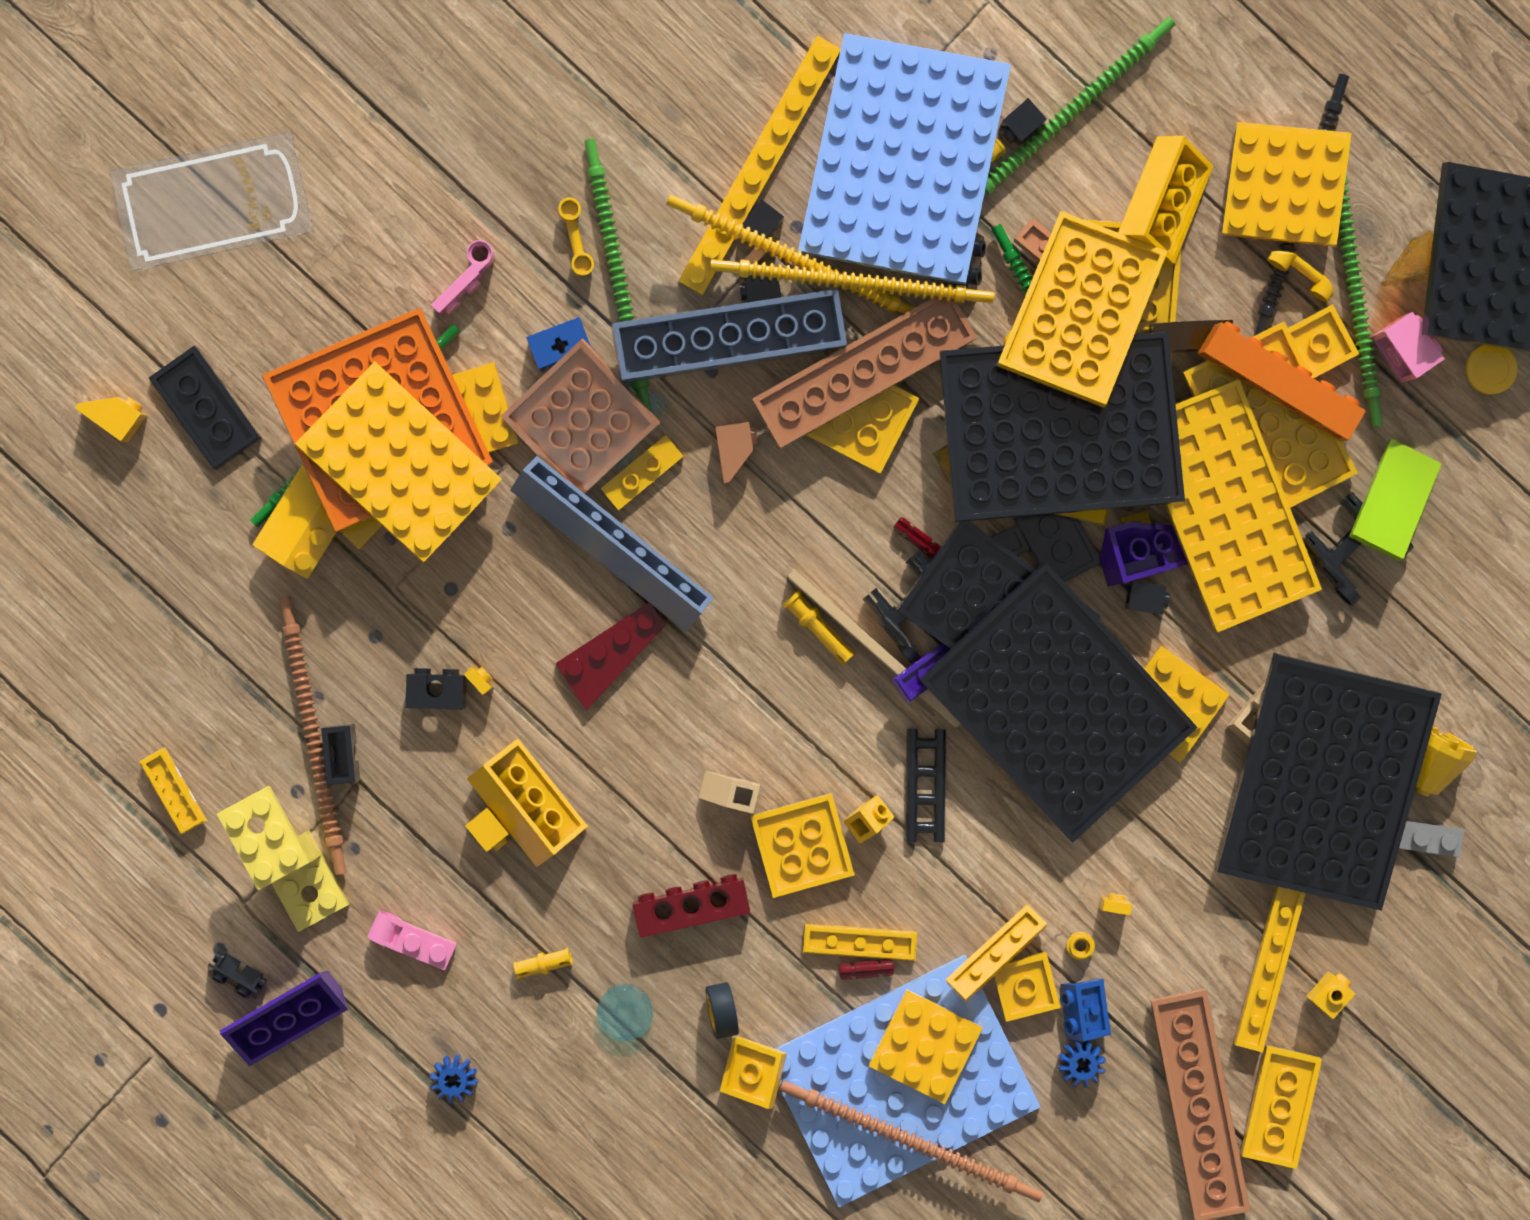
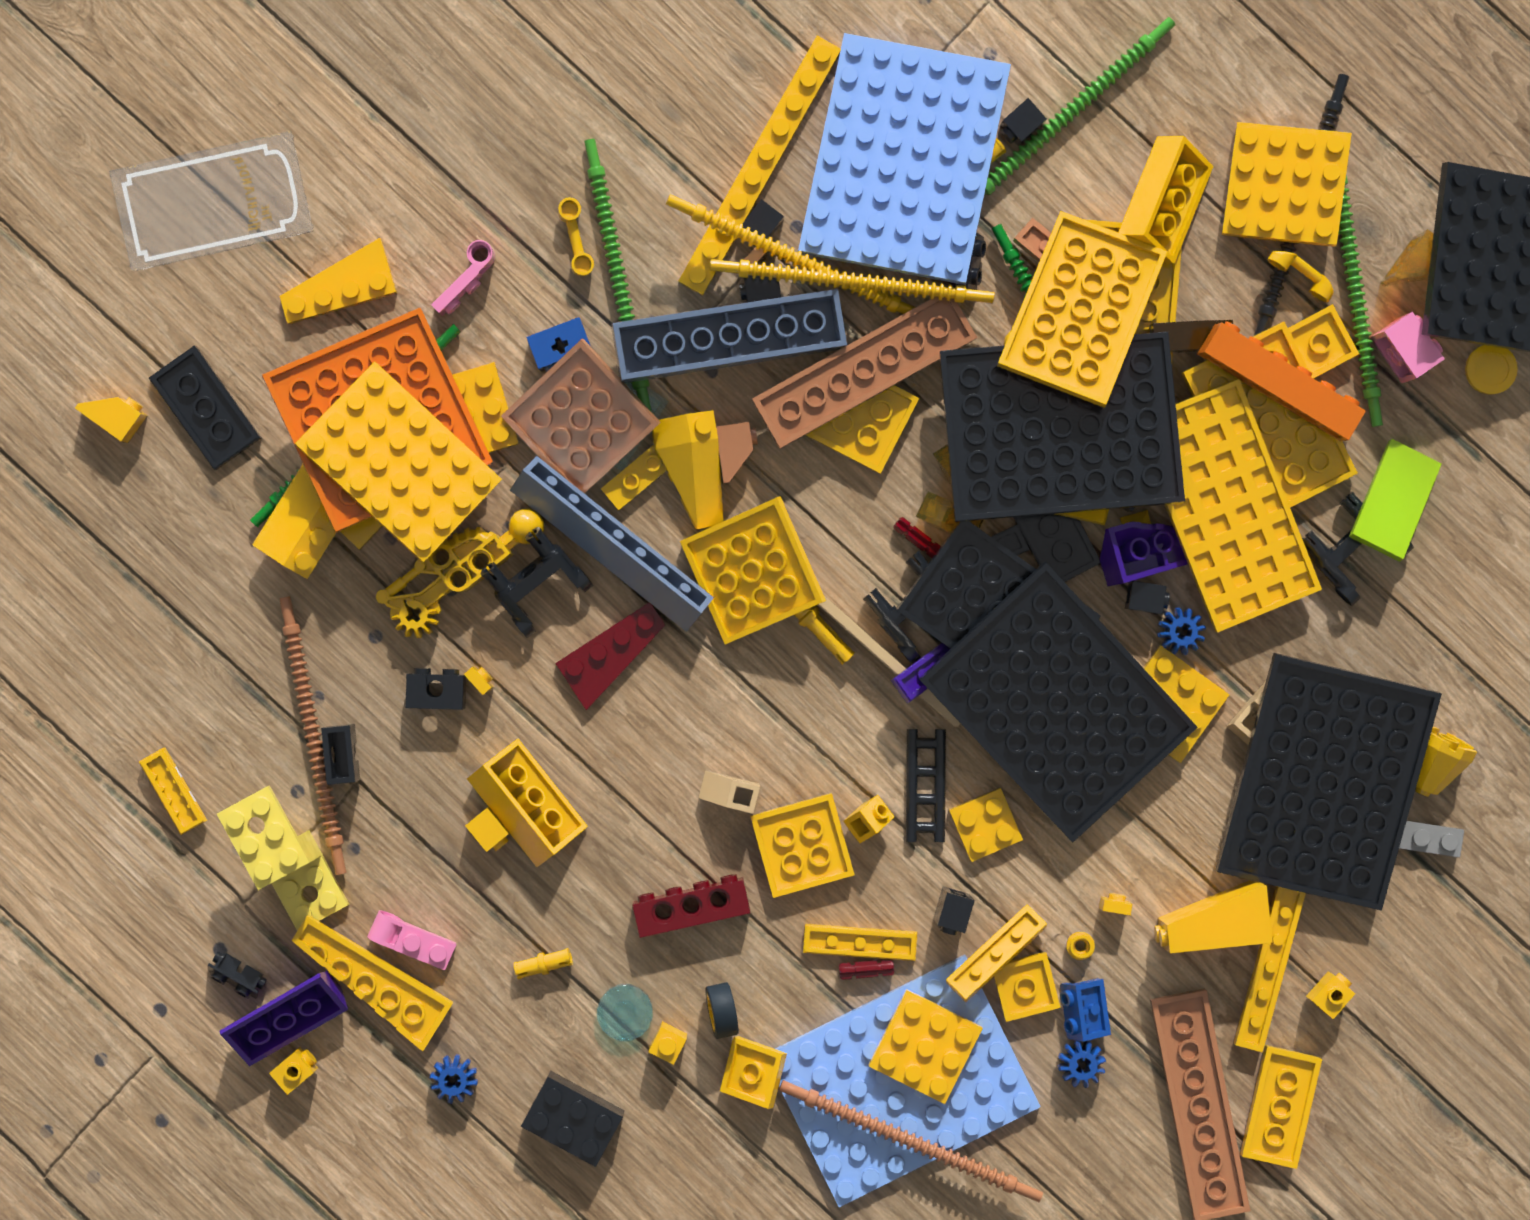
(287, 1076): none -> yellow brick
(347, 283): none -> yellow wing
(389, 991): none -> yellow wing
(462, 552): none -> yellow arm
(513, 590): none -> black connector
(573, 1118): none -> black brick
(667, 1042): none -> yellow brick
(691, 457): none -> yellow wedge
(753, 570): none -> yellow plate
(940, 513): none -> clear yellow slope
(953, 911): none -> black brick
(985, 824): none -> yellow plate
(1178, 621): none -> blue gear
(1219, 921): none -> yellow slope

